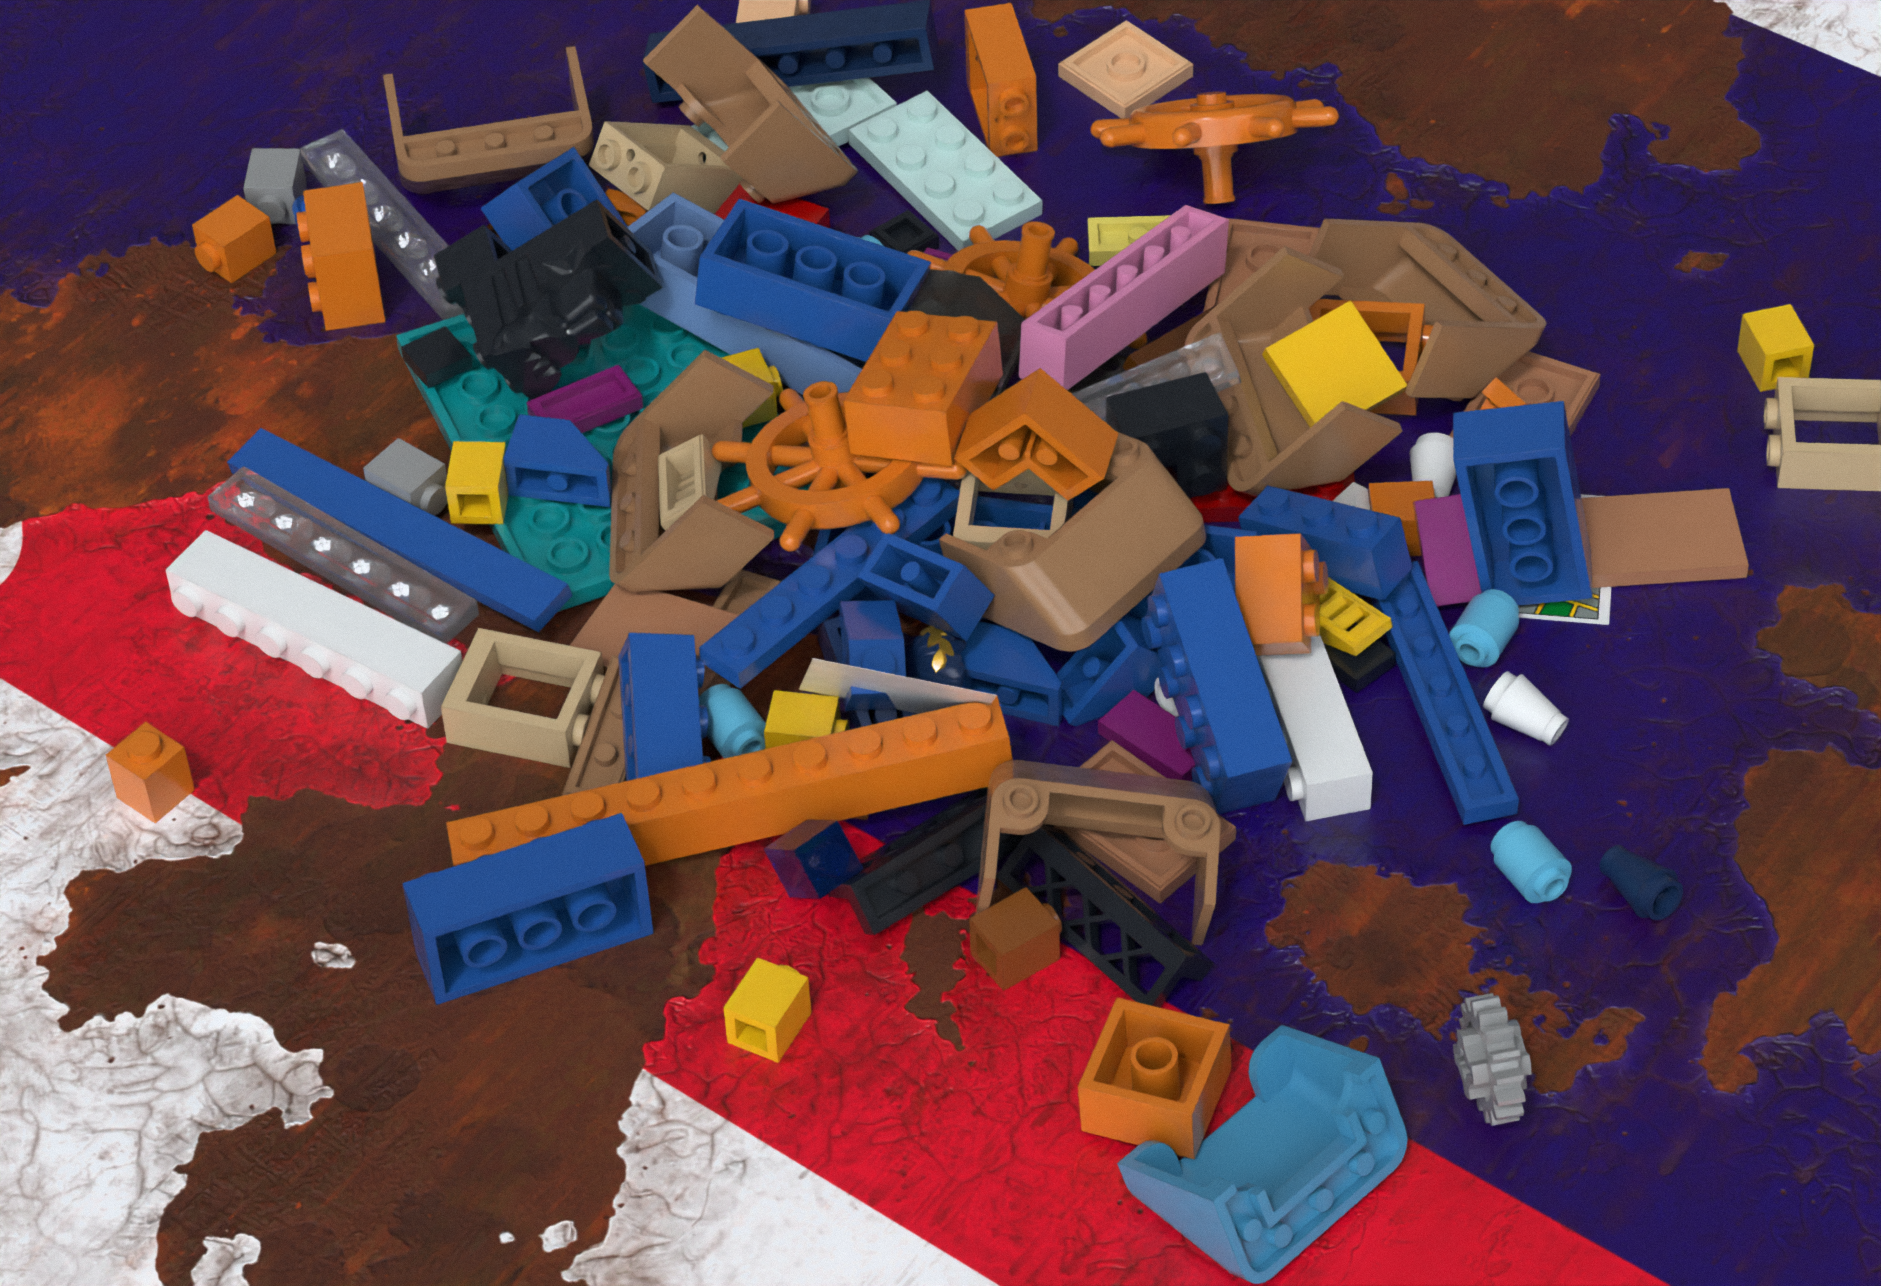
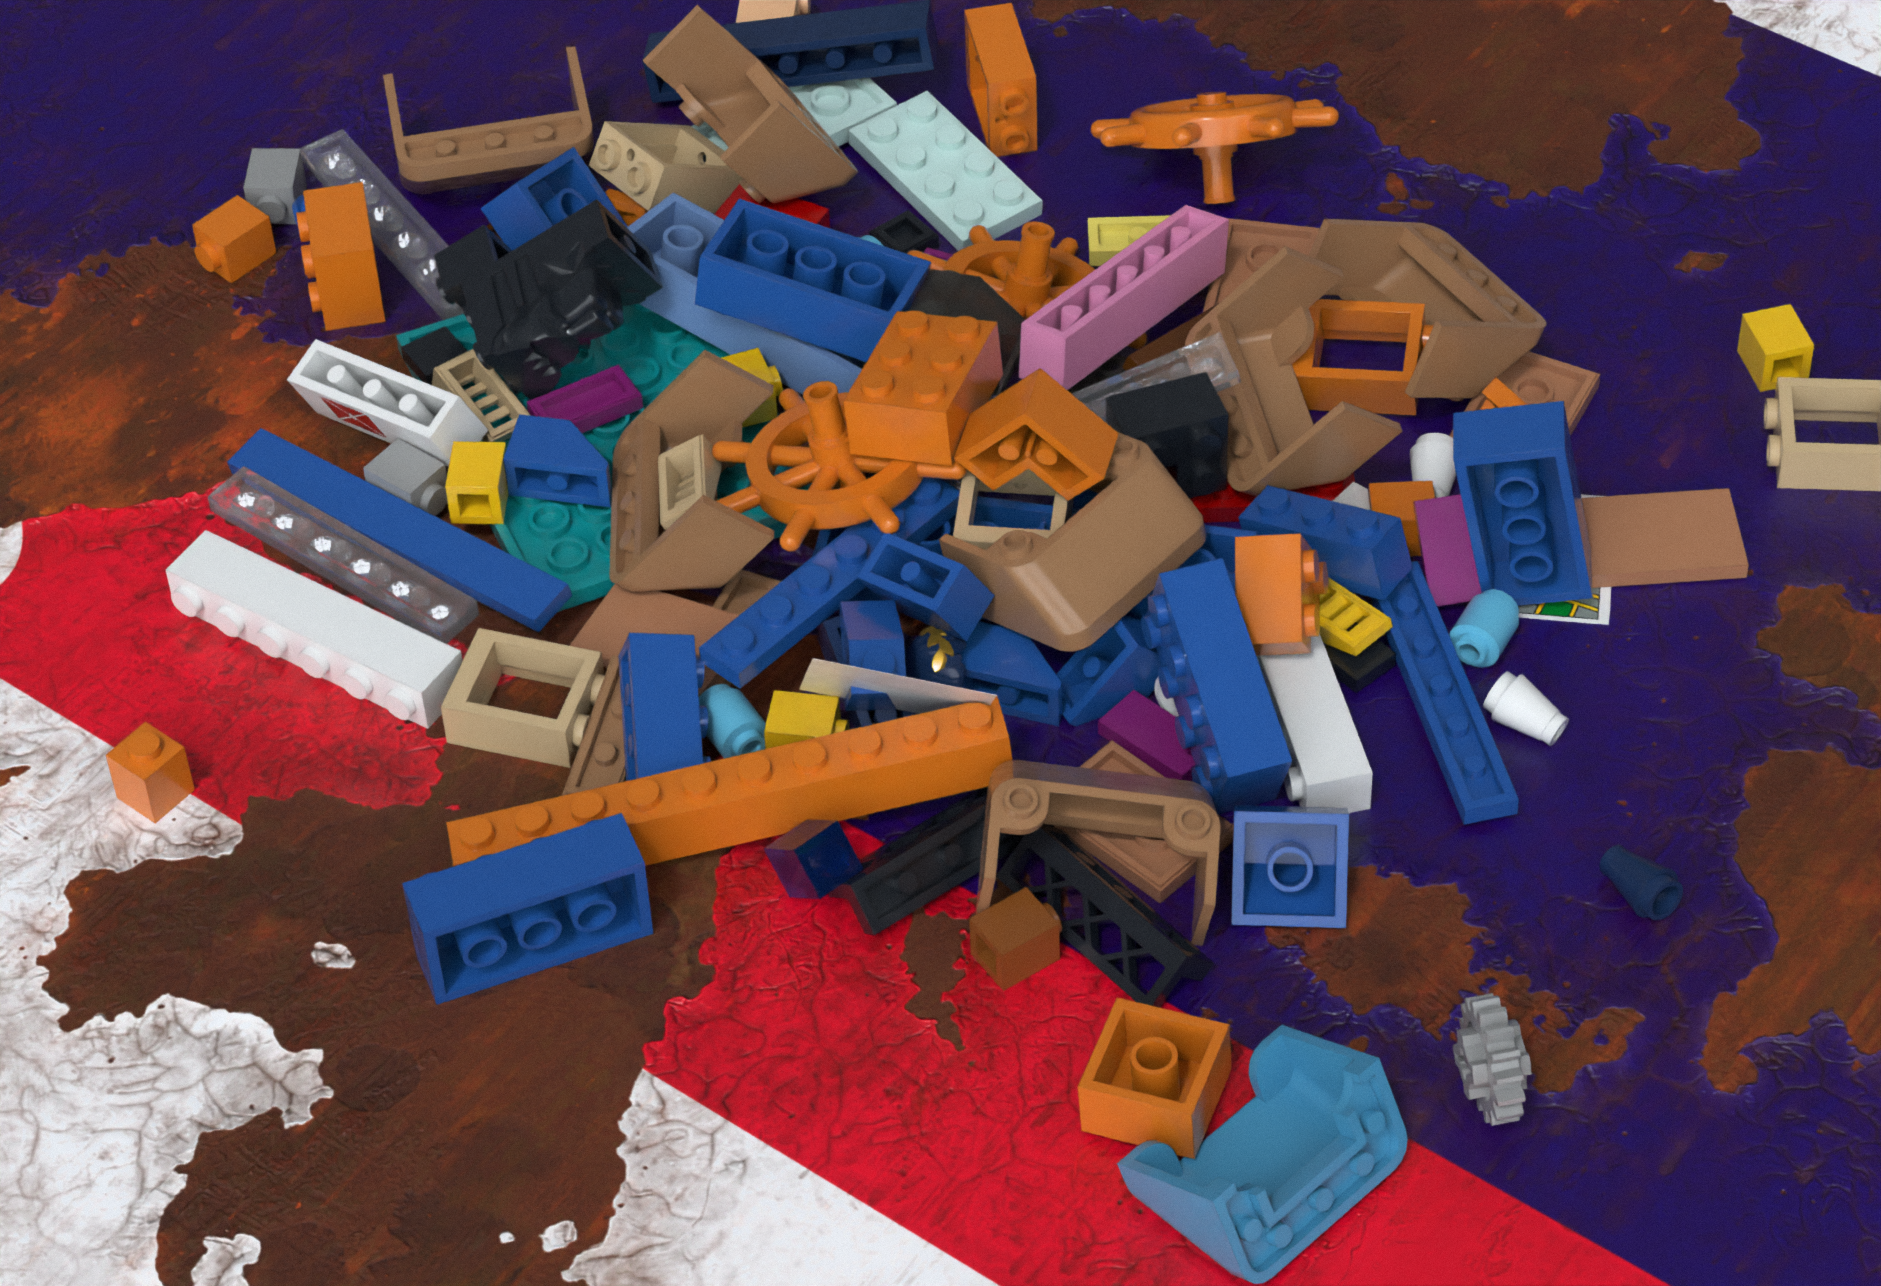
(383, 401): none -> white brick
(468, 369): none -> tan slope
(767, 1009): yellow brick -> none
(1125, 69): light nougat tile -> none
(1290, 866): none -> blue slope
(1334, 363): yellow tile -> none
(1530, 862): medium azure brick -> none

